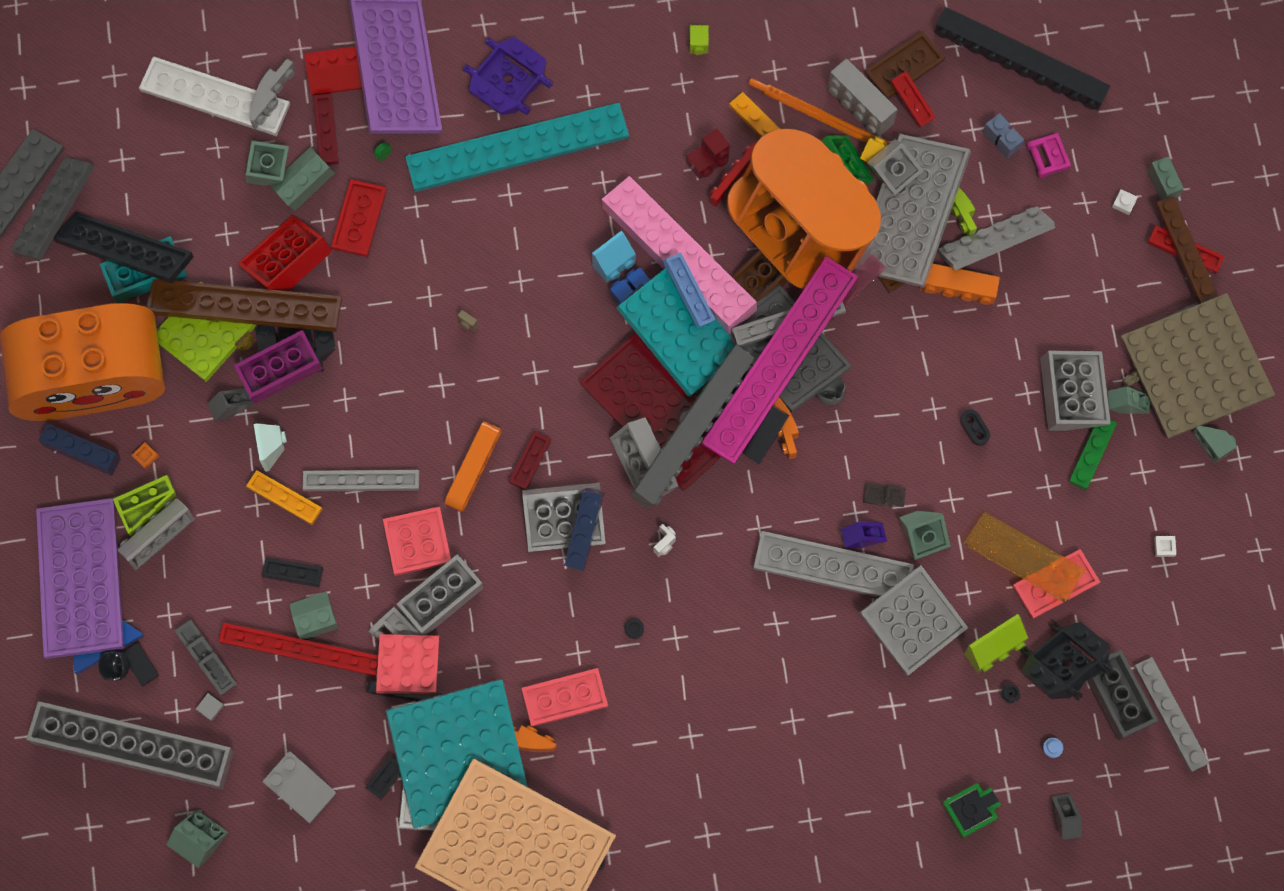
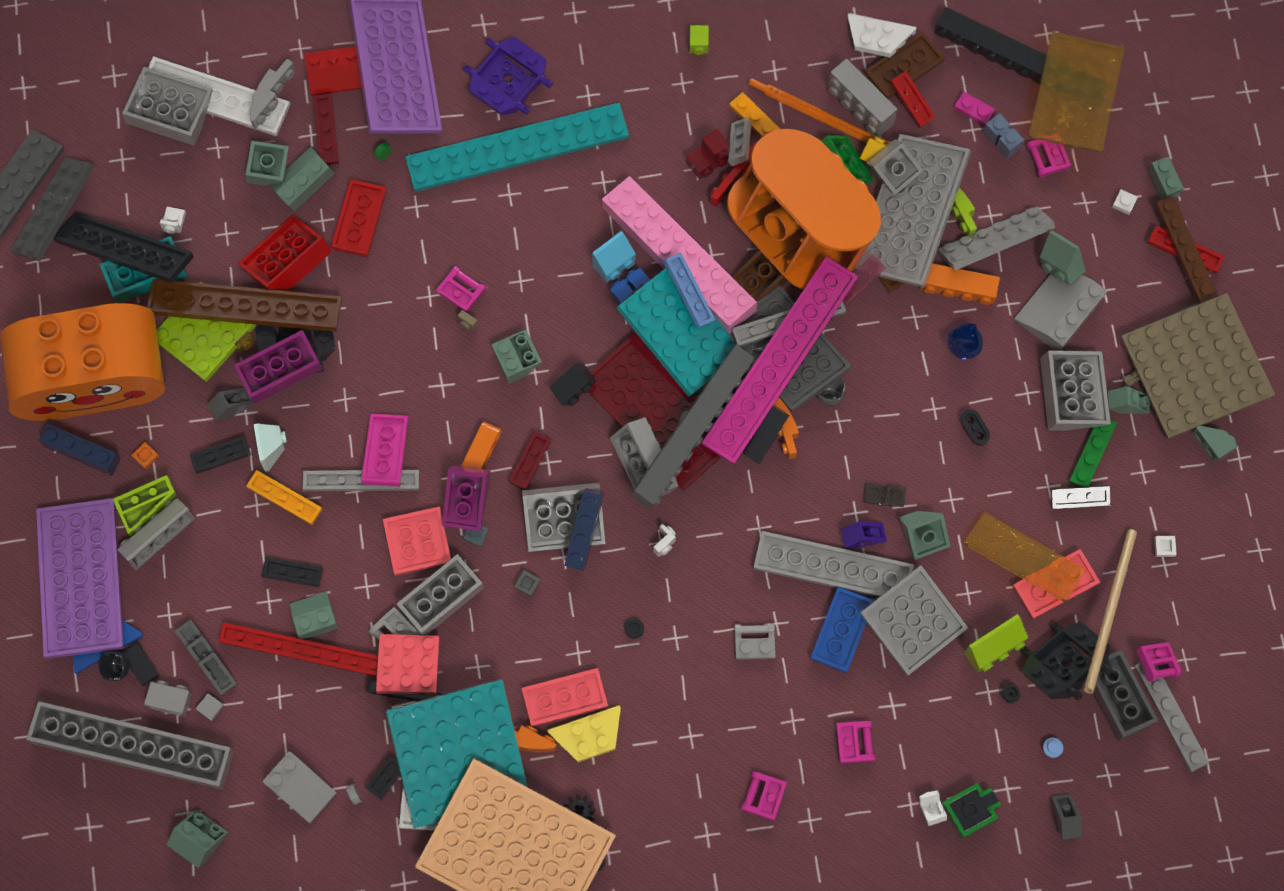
(168, 106): none -> light grey slope
(168, 698): none -> light grey brick
(173, 220): none -> white bracket
(220, 455): none -> black plate
(354, 794): none -> light grey tile
(385, 450): none -> dark pink tile
(457, 293): none -> dark pink plate
(465, 497): none -> magenta slope
(476, 537): none -> clear light blue plate
(516, 356): none -> sand green slope
(527, 583): none -> dark grey plate
(573, 384): none -> black brick
(581, 804): none -> black gear
(589, 735): none -> light yellow wing
(739, 141): none -> light grey plate
(755, 648): none -> light grey plate
(769, 799): none -> dark pink plate
(841, 630): none -> blue plate
(848, 742): none -> dark pink plate
(878, 35): none -> white wing
(932, 808): none -> white bracket
(965, 338): none -> clear blue piece
(974, 109): none -> dark pink plate
(1060, 309): none -> light grey slope
(1062, 258): none -> sand green slope
(1076, 92): none -> clear yellow plate
(1080, 496): none -> plate
(1110, 612): none -> tan piece
(1158, 655): none -> dark pink plate

